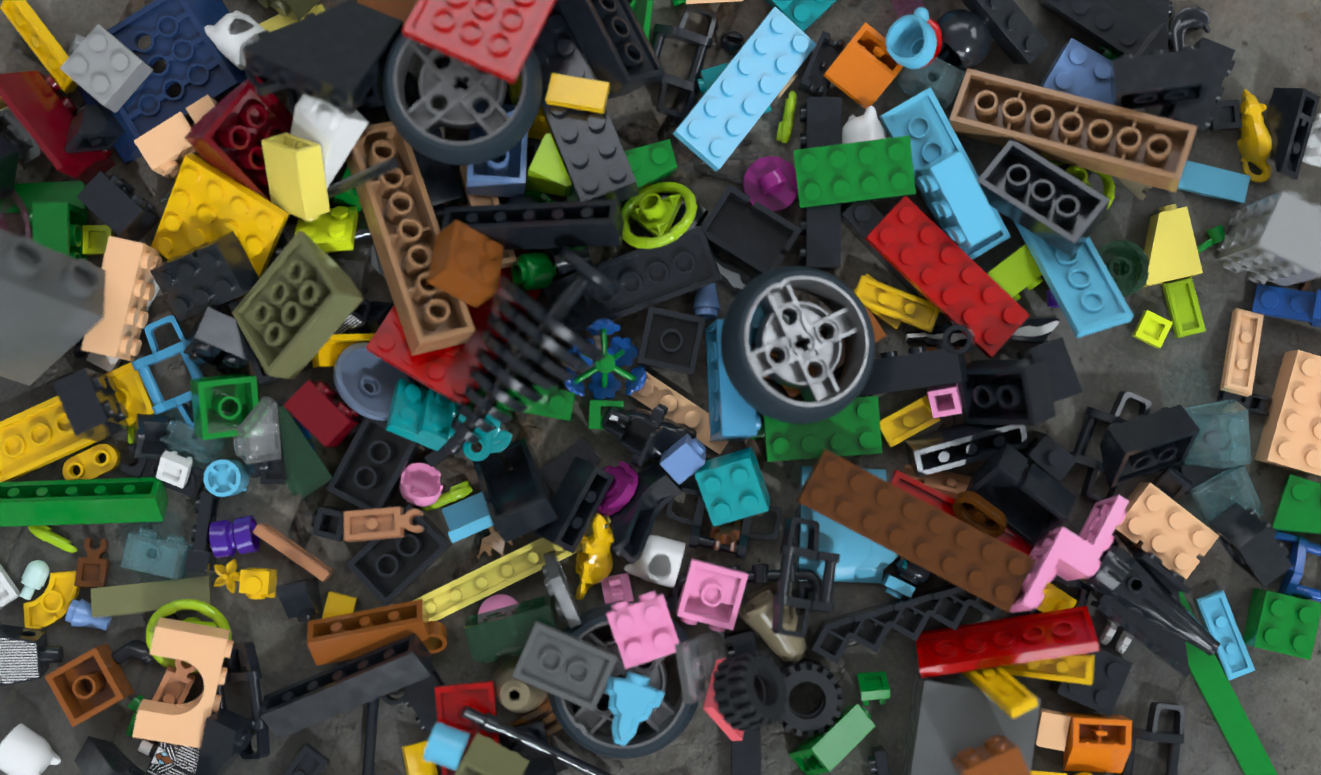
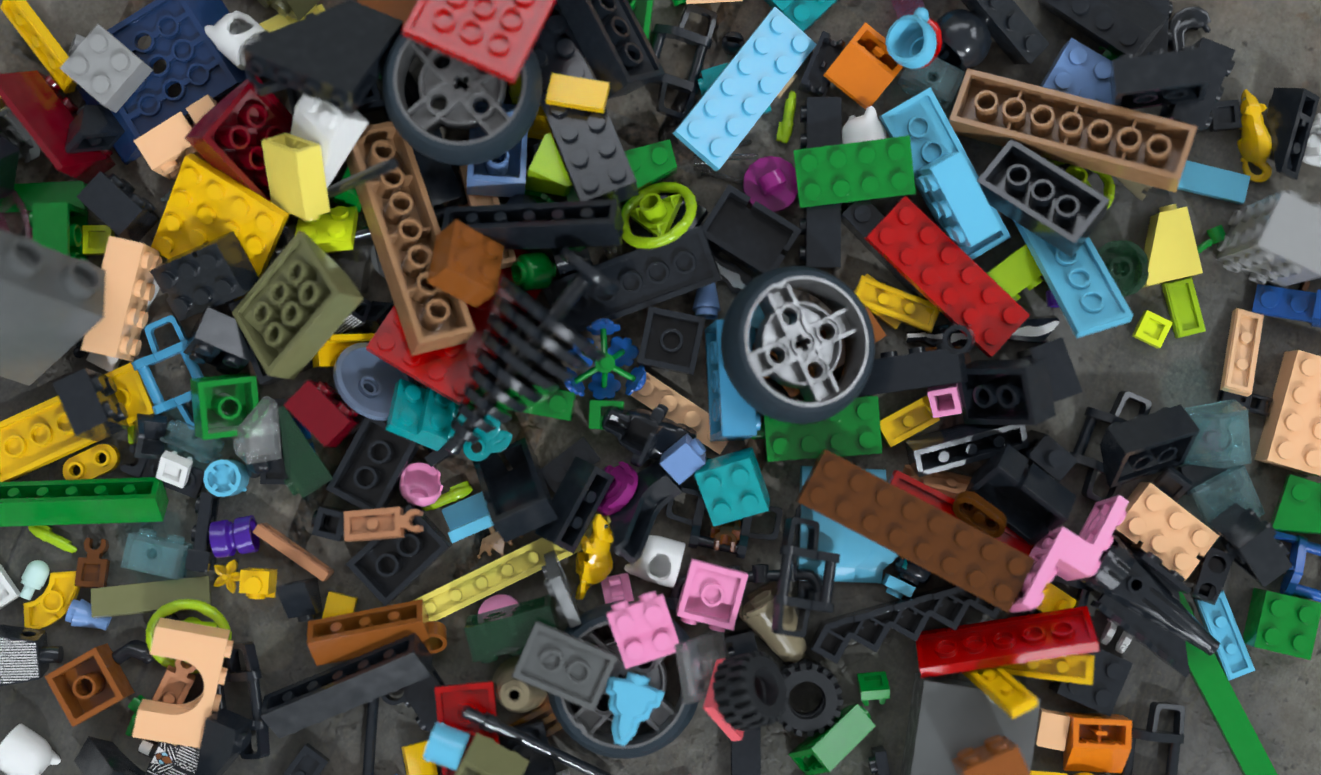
(1212, 575): none -> black leg

